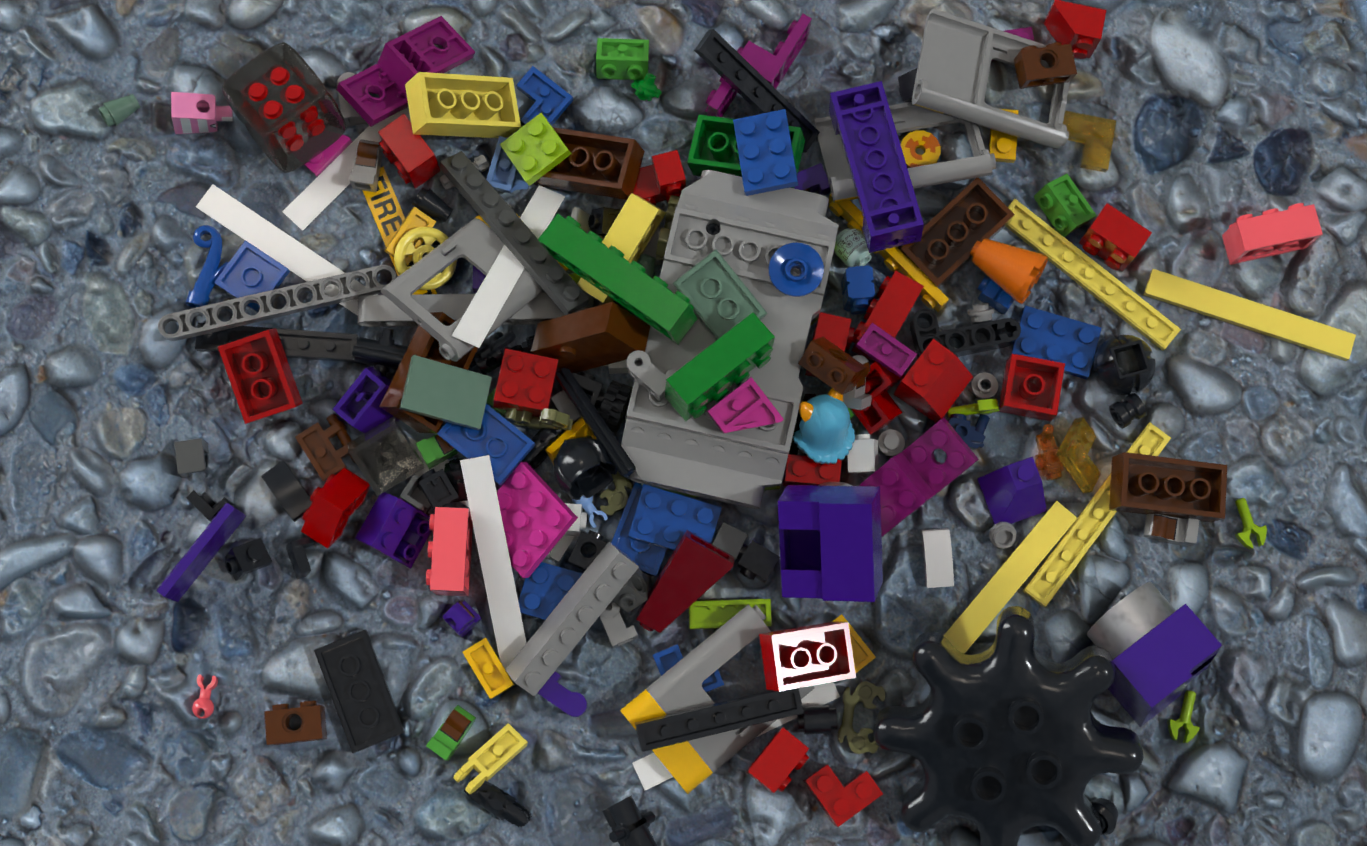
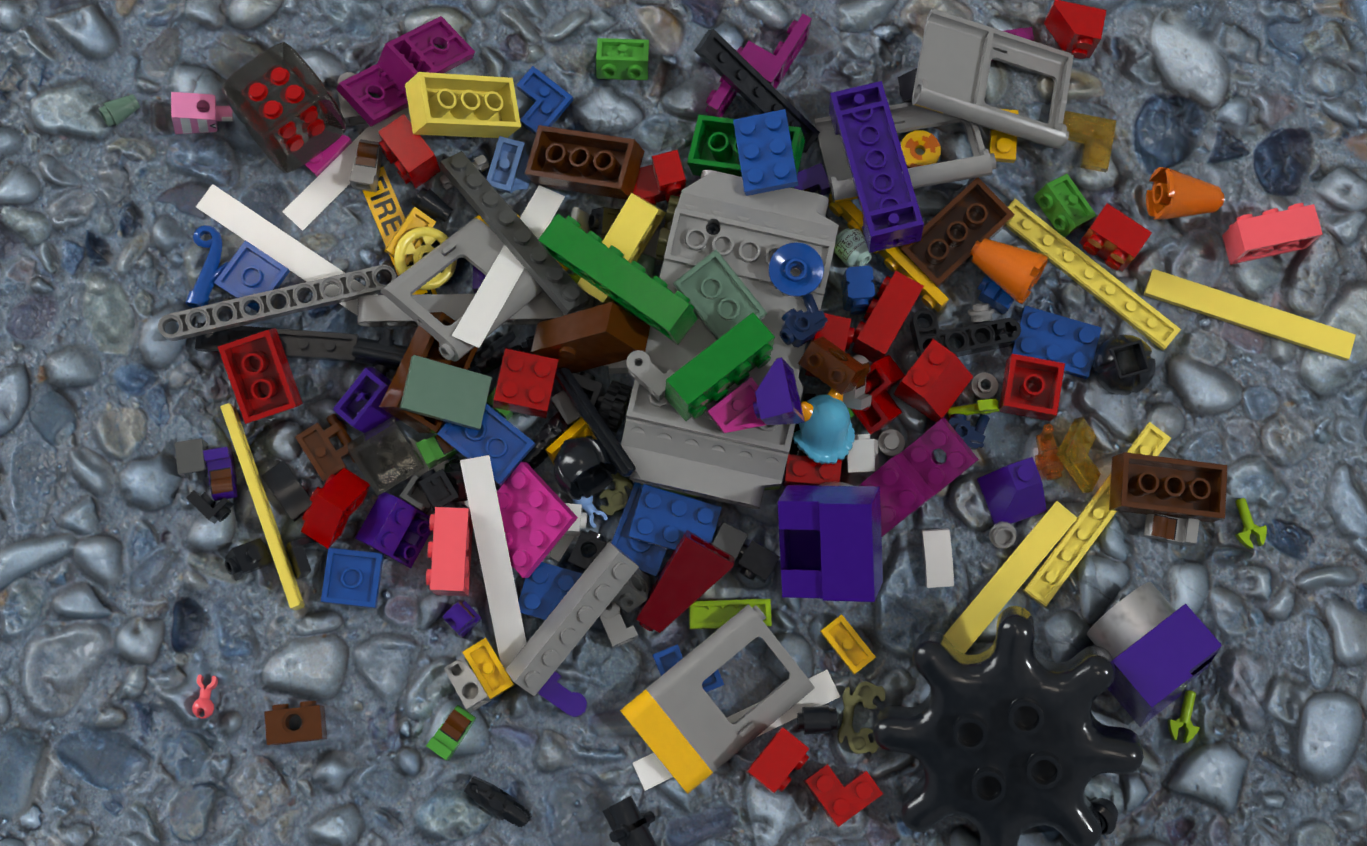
(201, 552): dark purple tile -> none
(221, 473): none -> dark purple leg
(262, 507): none -> light yellow tile
(352, 577): none -> blue plate
(359, 691): black plate -> none
(467, 685): none -> light grey leg
(492, 757): light yellow hinge -> none
(535, 149): lime plate -> none
(548, 419): olive helmet -> none
(646, 88): green plant -> none
(717, 718): black plate -> none
(778, 396): none -> dark purple slope
(802, 326): none -> dark blue piece
(807, 656): red brick -> none
(886, 350): magenta plate -> none
(1032, 73): reddish brown brick -> none
(1127, 410): black wheel -> none
(1181, 195): none -> orange cone

